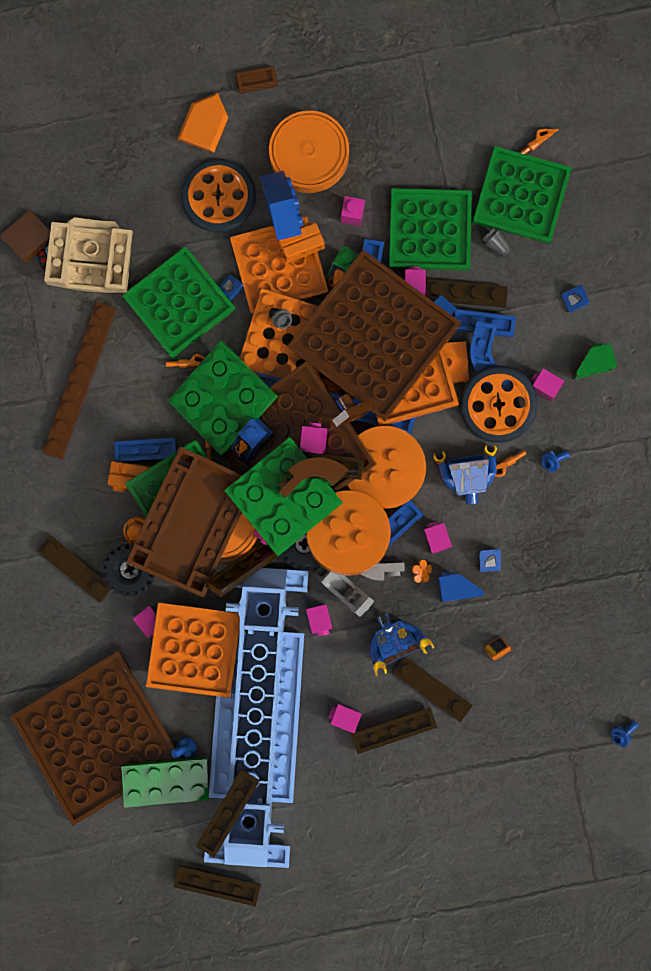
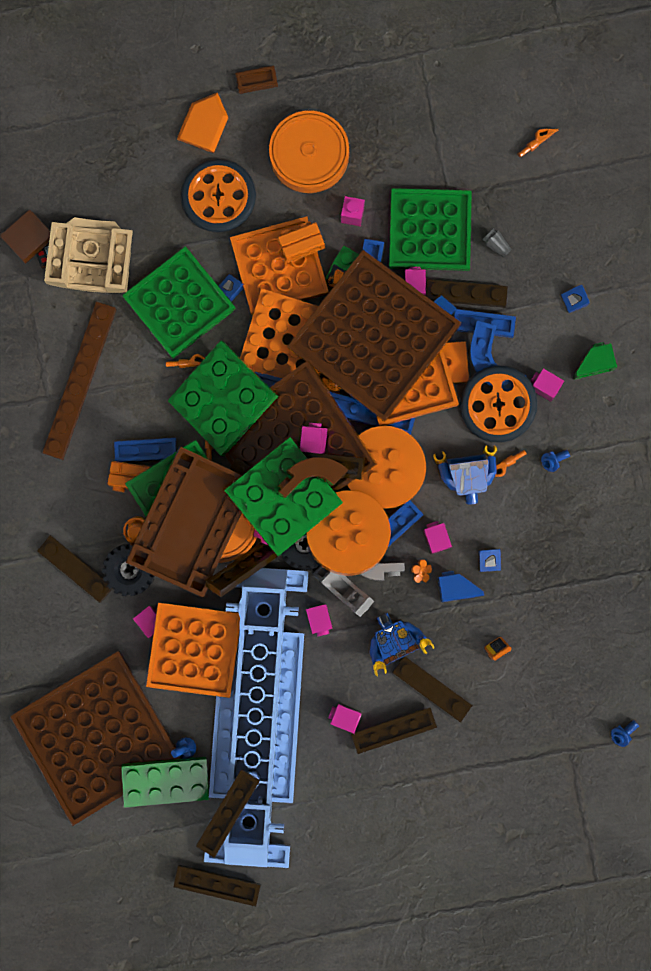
(251, 439): blue slope -> none
(282, 205): blue brick -> none
(282, 319): dark grey plate -> none
(351, 411): reddish brown tile -> none
(522, 195): green piece -> none

